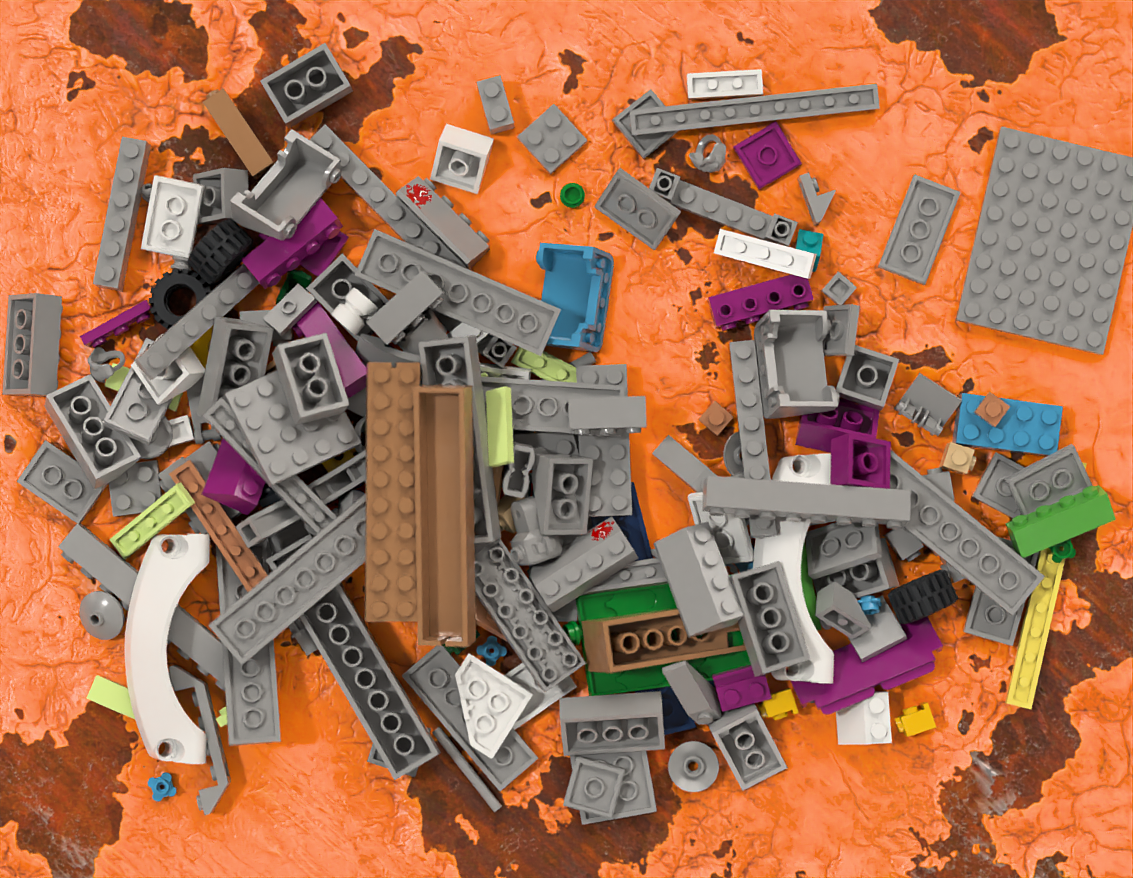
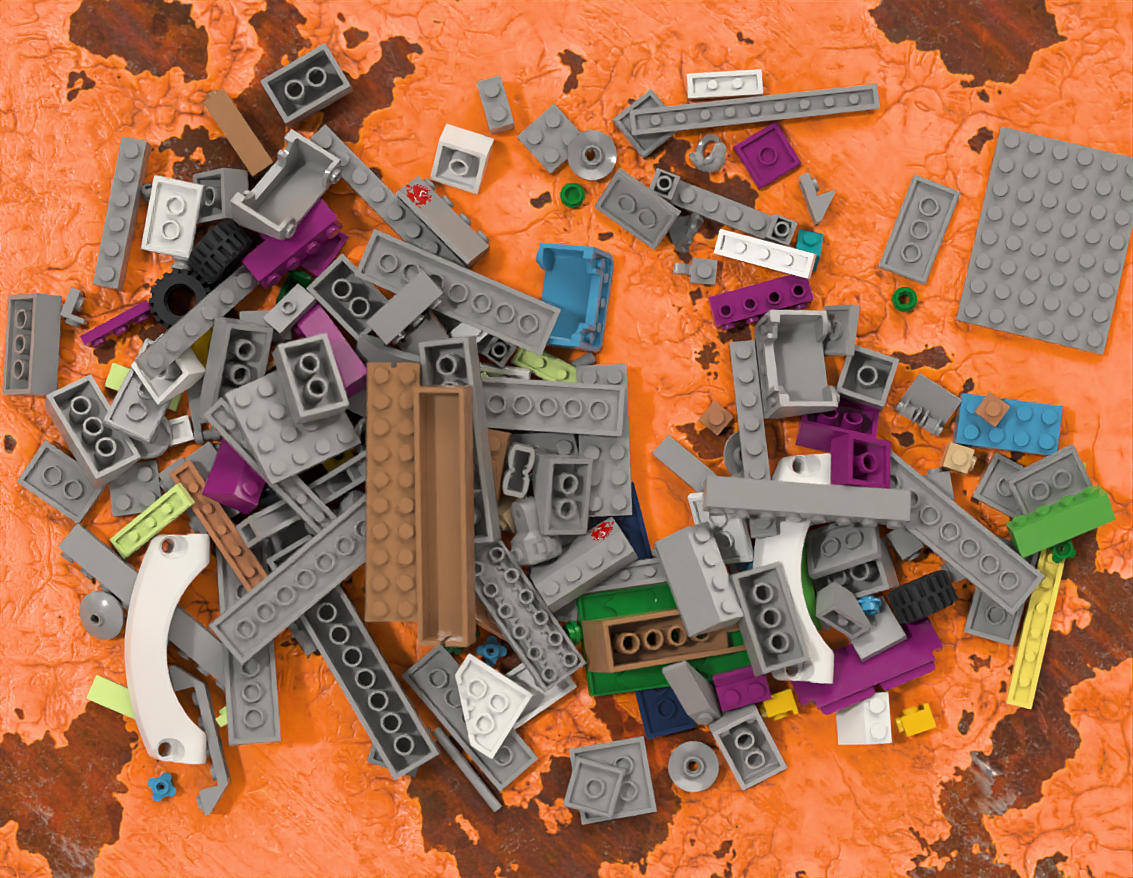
(74, 303): none -> light grey bracket
(104, 371): light grey piece -> none
(354, 311): white wheel -> none
(499, 426): yellowish green tile -> none
(604, 155): none -> light grey dish
(607, 414): light grey brick -> none
(612, 723): light grey slope -> none
(683, 231): none -> dark grey piece
(700, 271): none -> light grey plate
(839, 289): light grey plate -> none
(907, 292): none -> green plate

